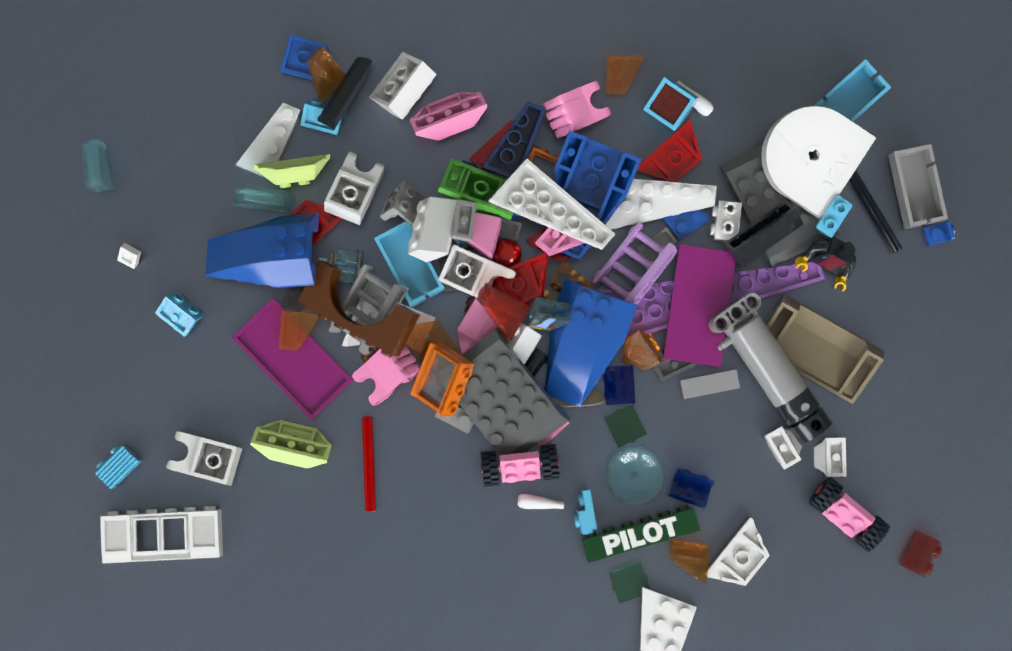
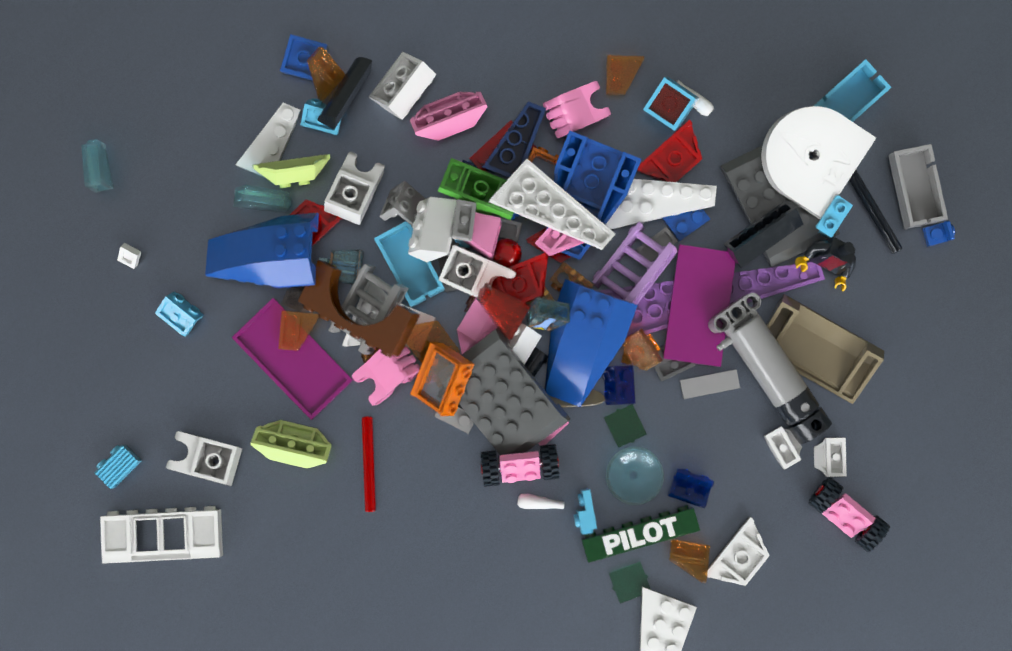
(726, 220): white brick -> none
(922, 554): clear red bracket -> none

